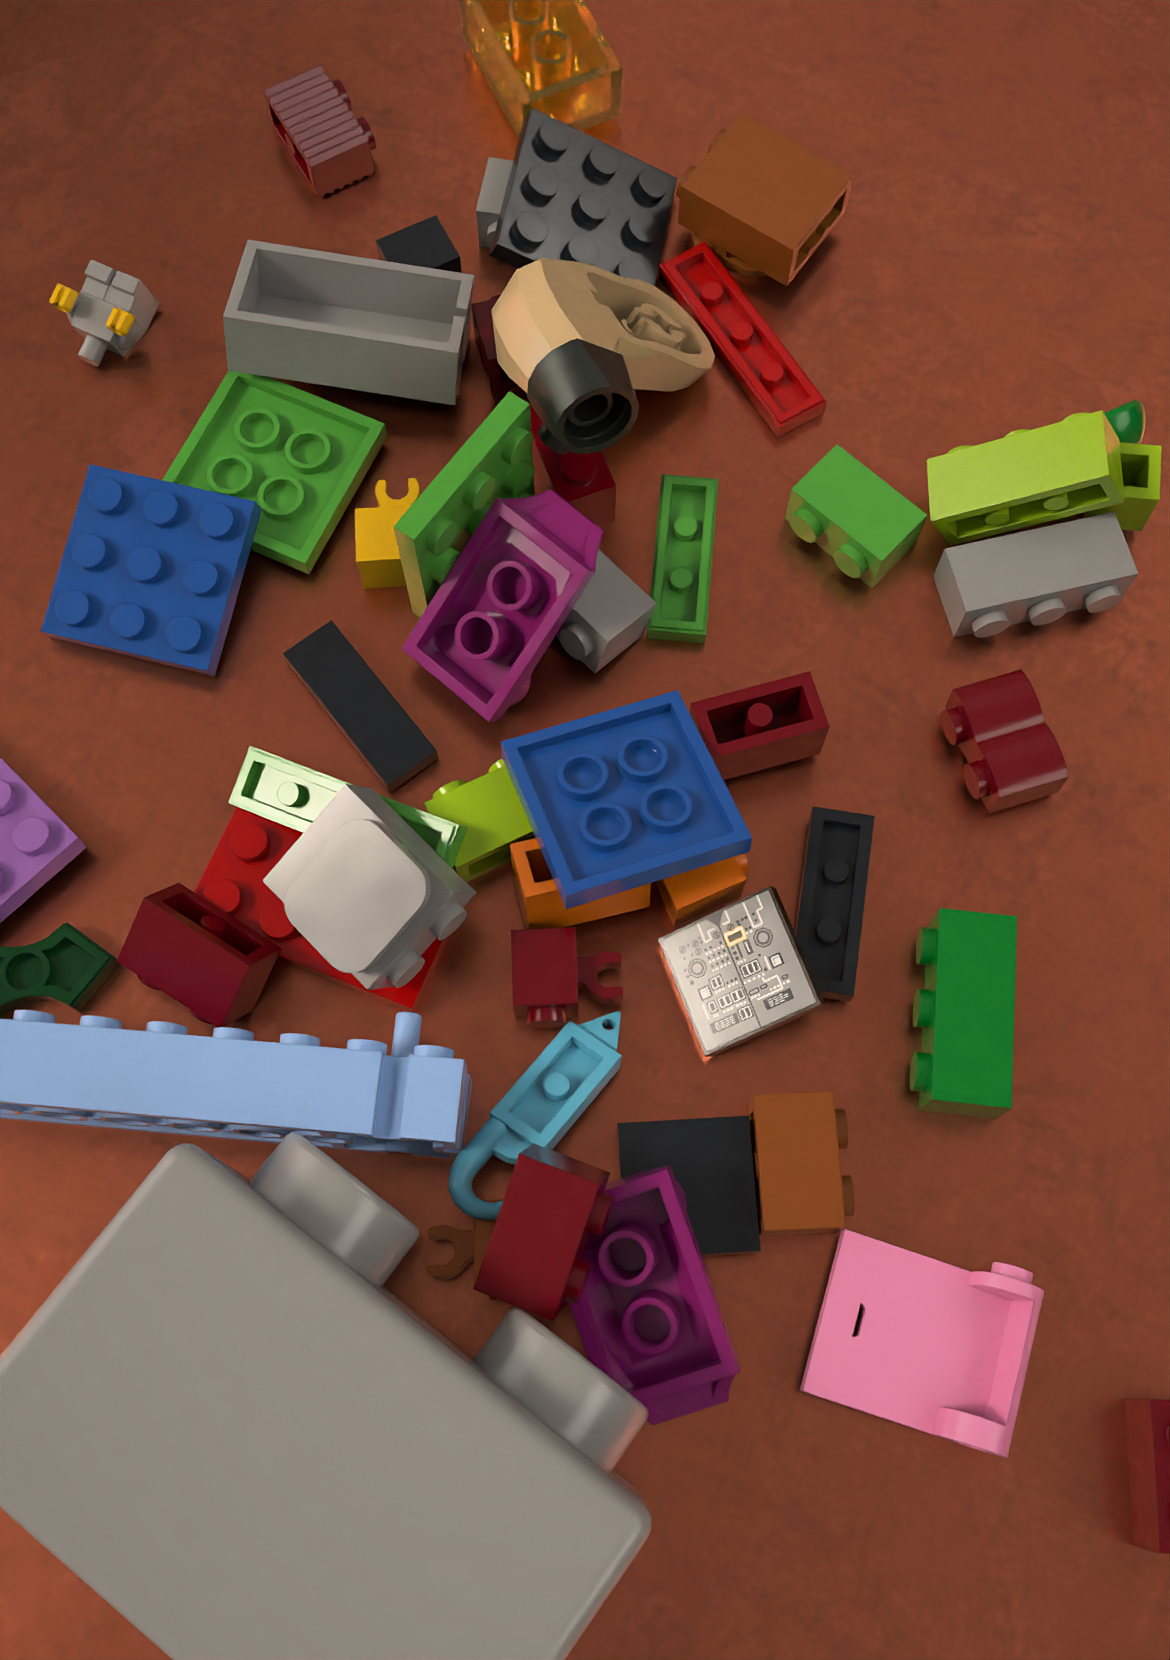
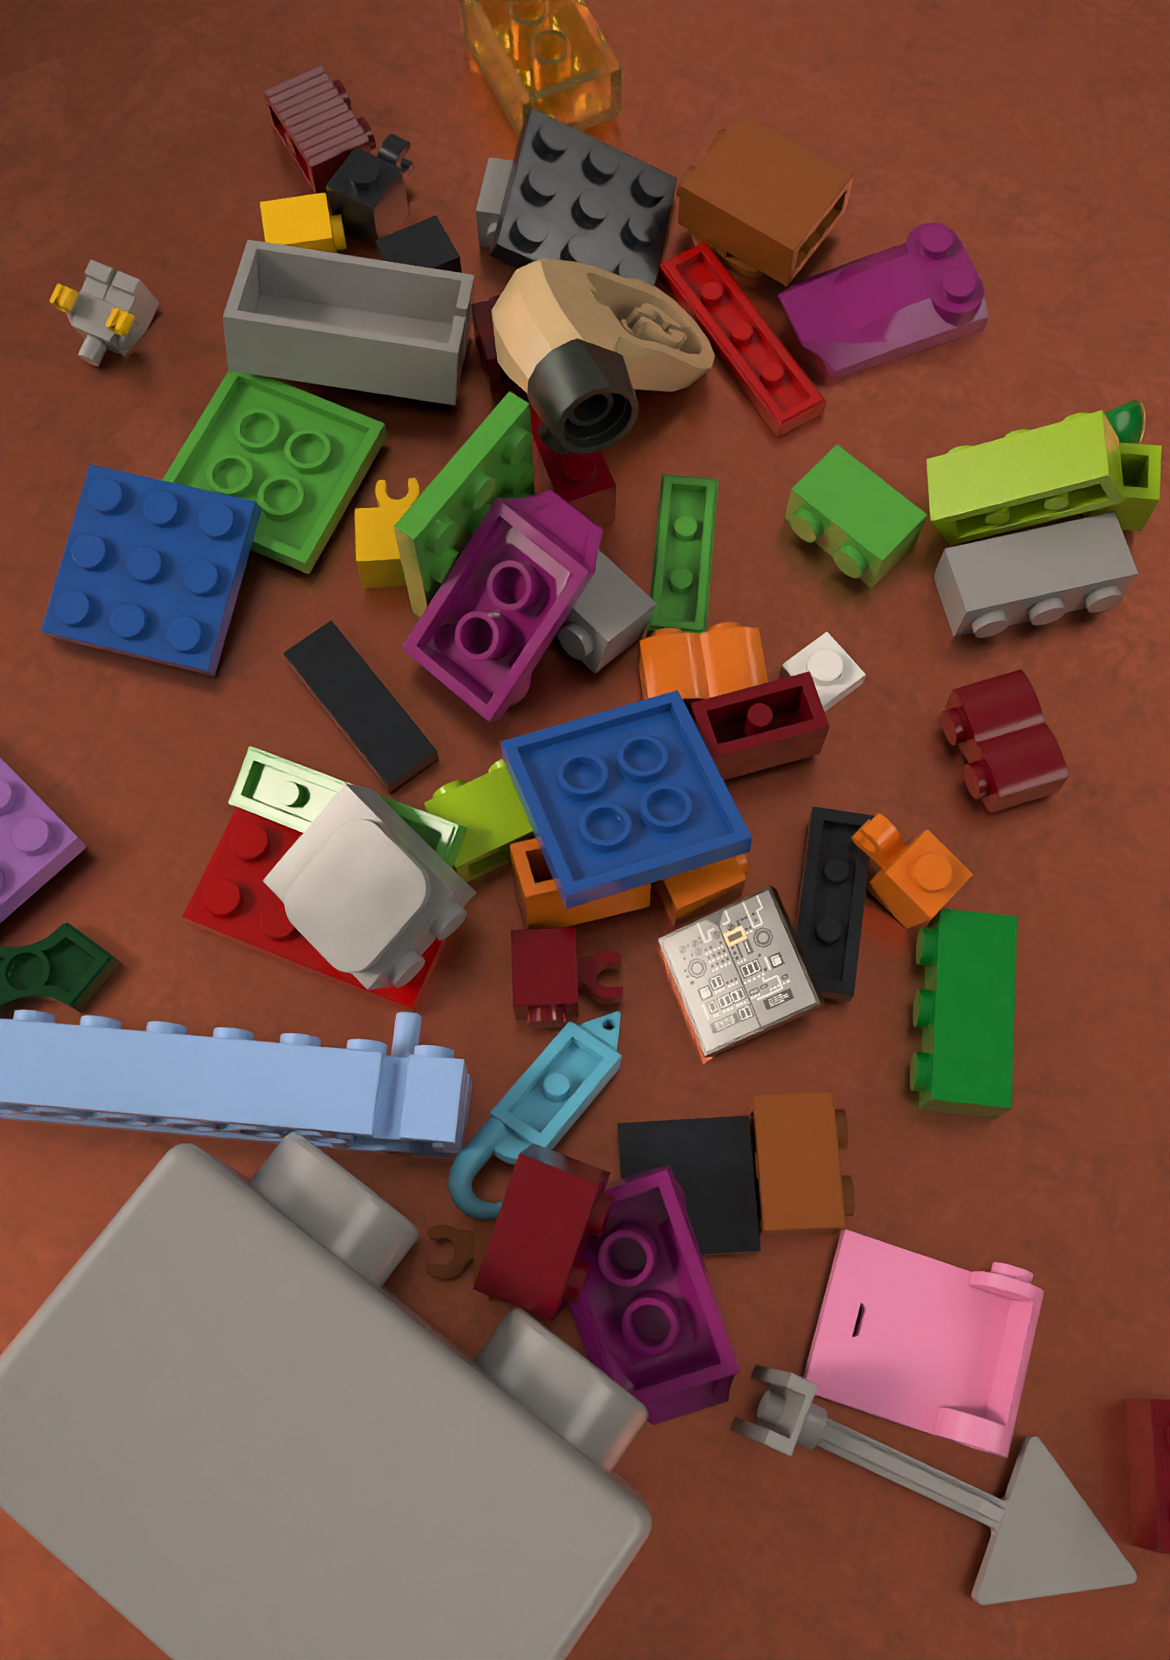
(198, 955): dark red brick -> none
(303, 223): none -> yellow brick
(372, 191): none -> black brick
(701, 664): none -> orange brick
(830, 667): none -> white plate
(889, 302): none -> magenta slope
(913, 875): none -> orange brick
(1040, 1530): none -> light grey piece

